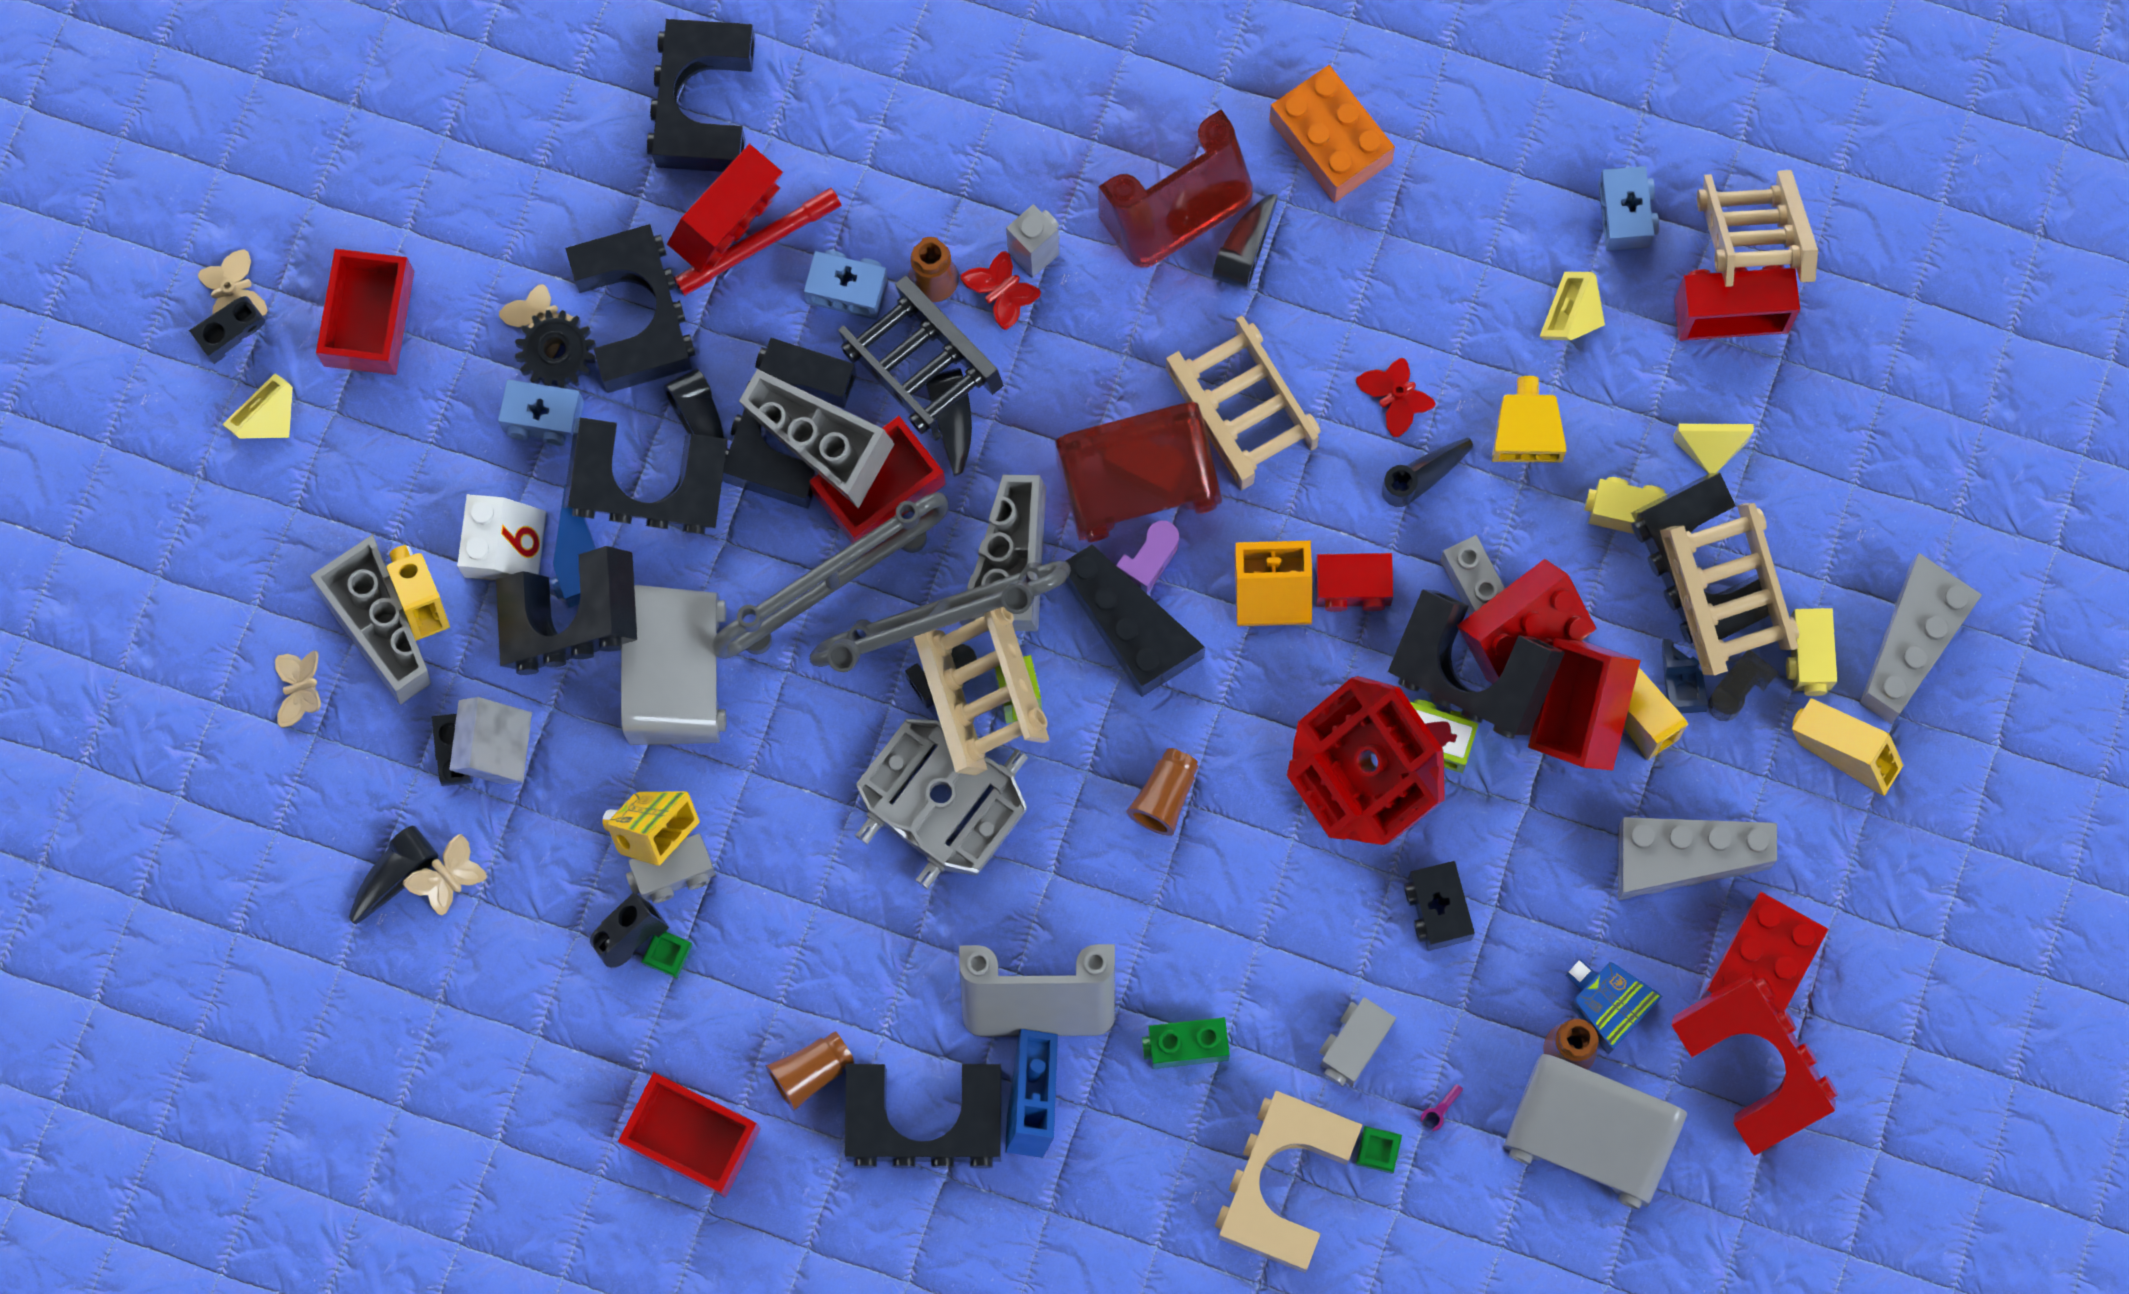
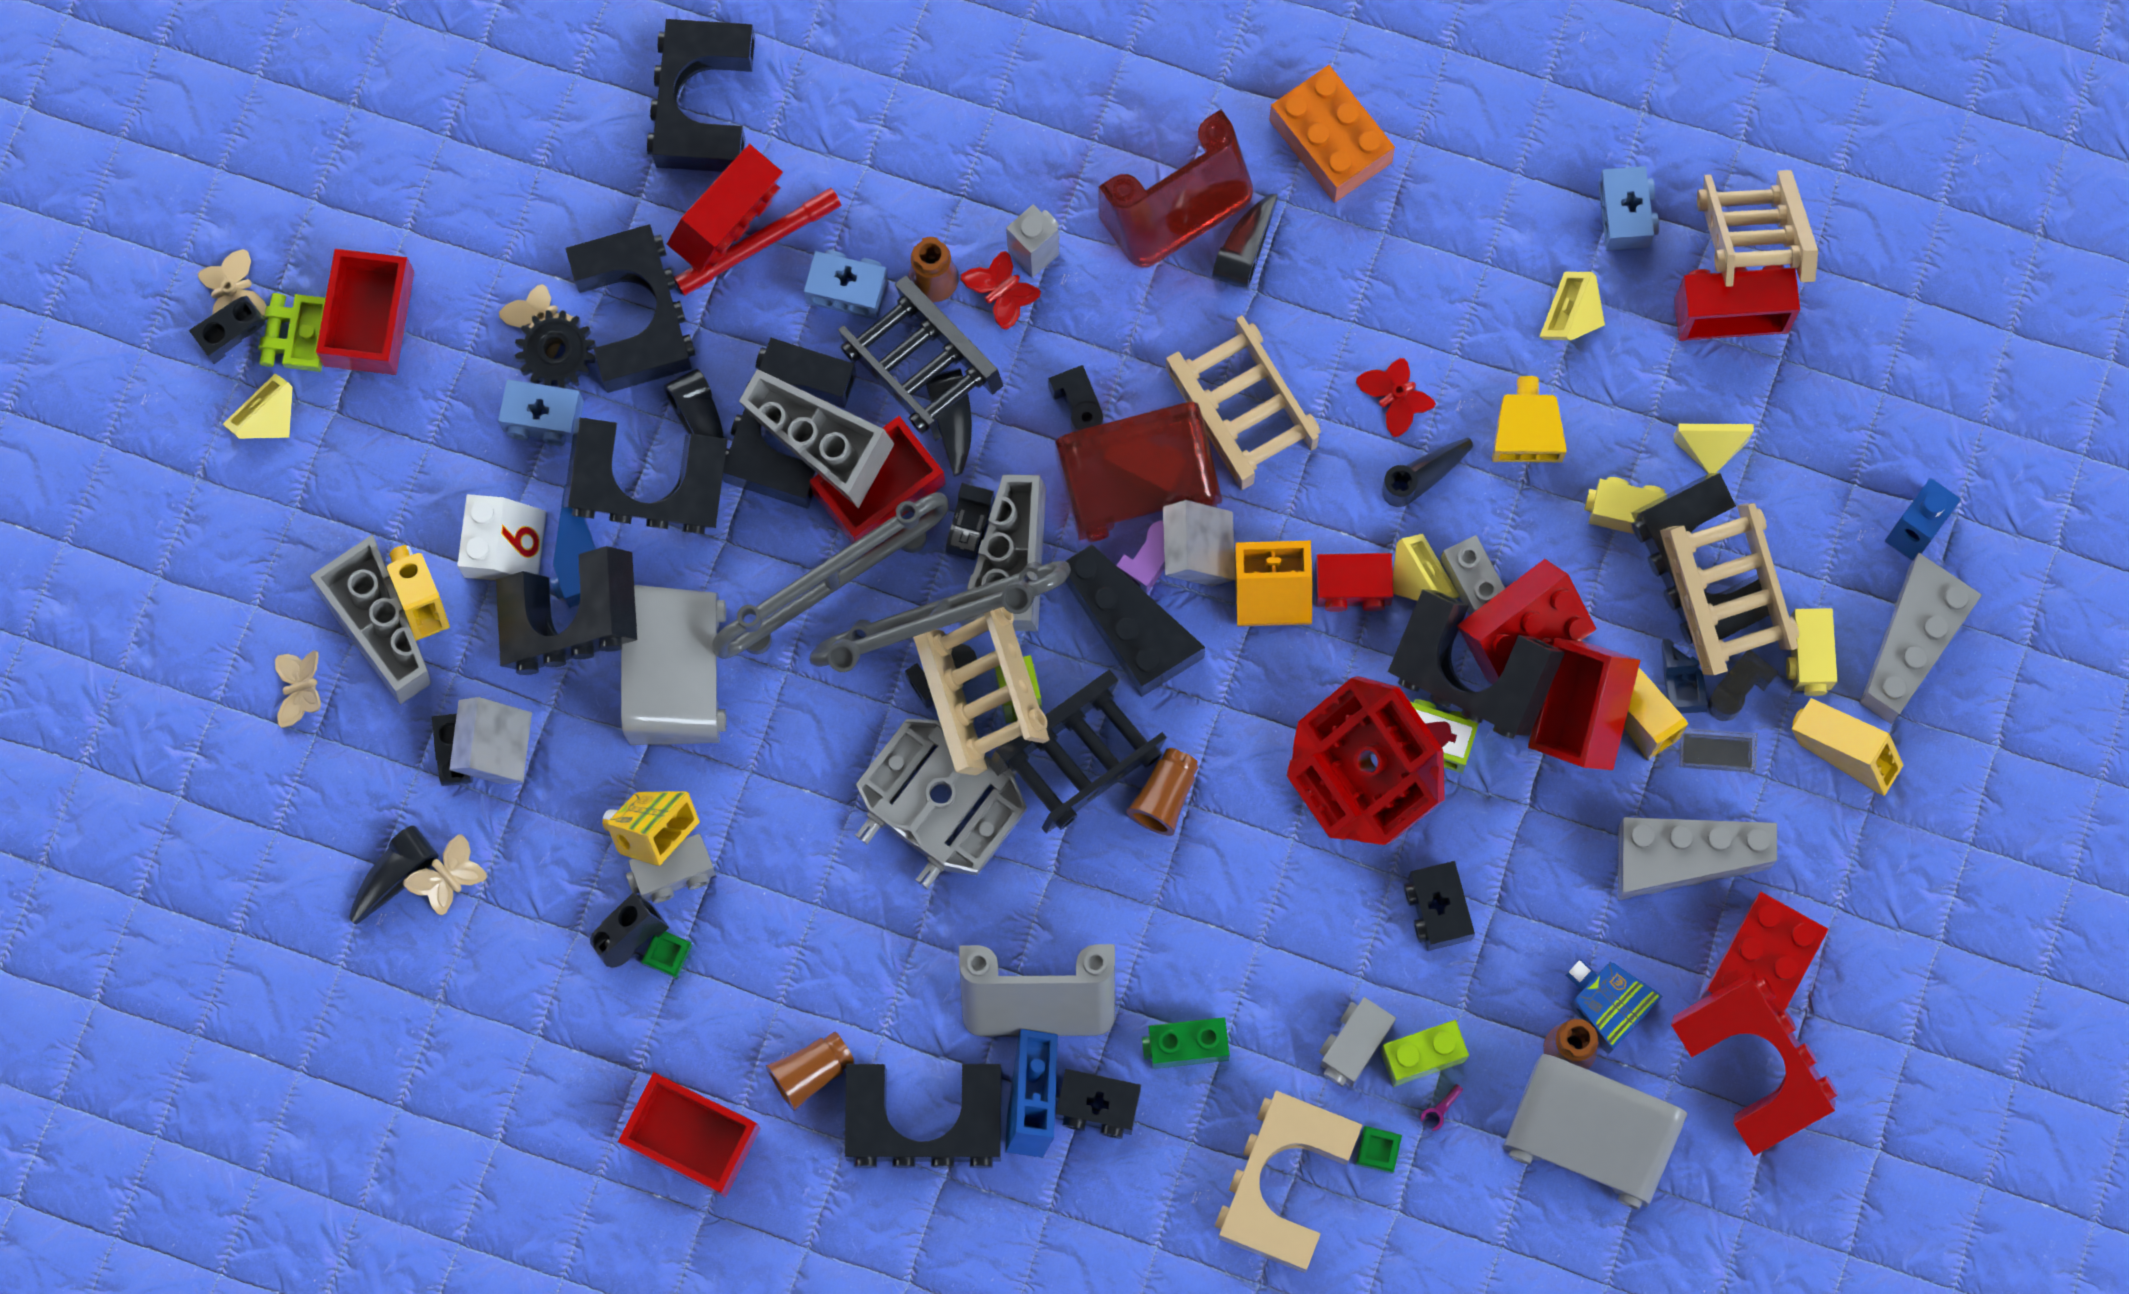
(302, 336): none -> lime plate
(970, 521): none -> black leg
(1072, 716): none -> black fence
(1079, 397): none -> black leg
(1083, 1087): none -> black brick
(1198, 543): none -> flat silver piece
(1419, 569): none -> light yellow slope
(1424, 1053): none -> lime brick
(1718, 750): none -> clear tile
(1924, 517): none -> blue torso

